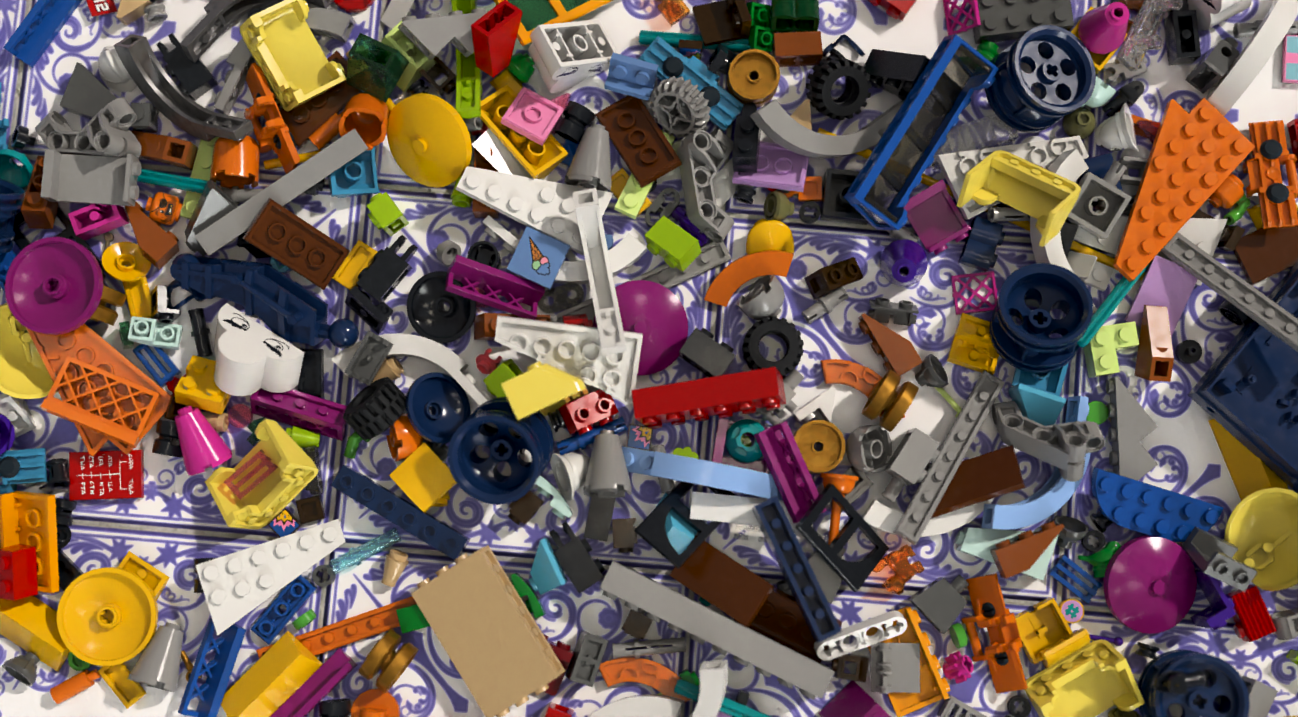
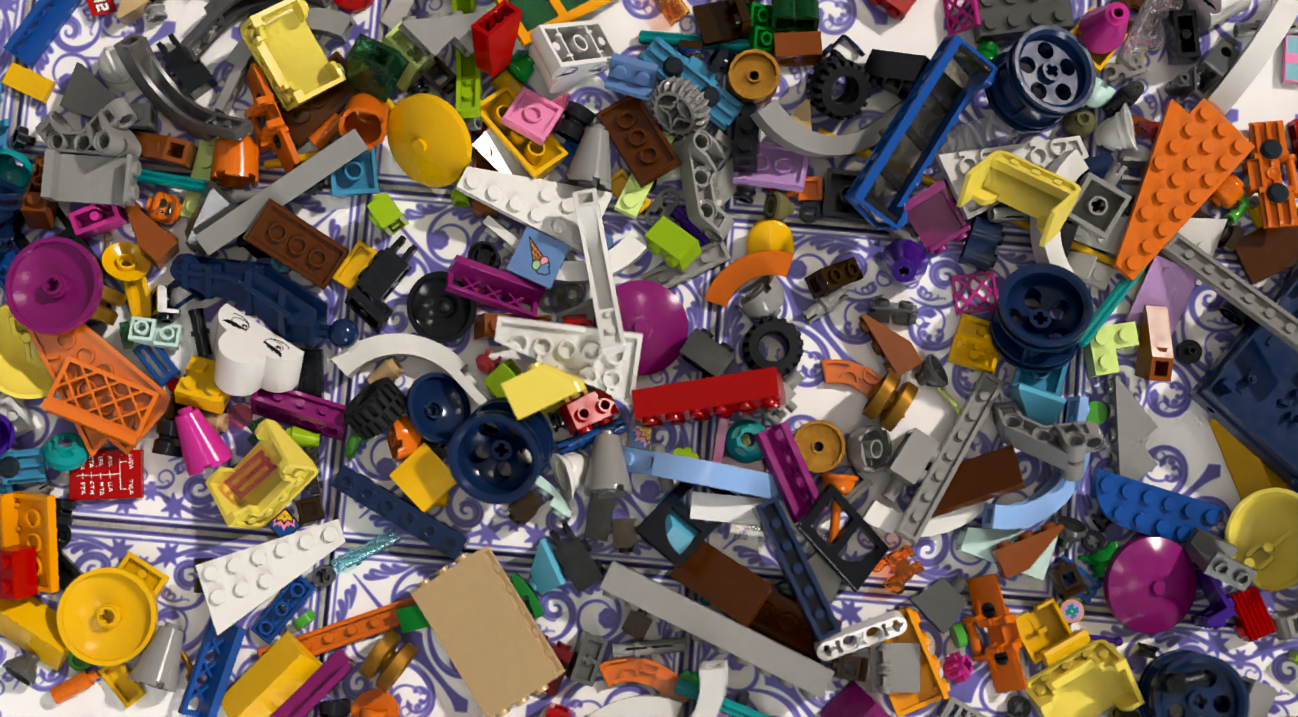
(29, 82): none -> yellow tile
(57, 473): black bush -> none
(65, 457): none -> teal piece
(369, 358): dark grey hinge -> none
(394, 566): tan cone -> none
(447, 251): light grey tile -> none
(823, 403): white slope -> none
(1062, 590): none -> dark brown window
(1183, 84): none -> dark grey hinge

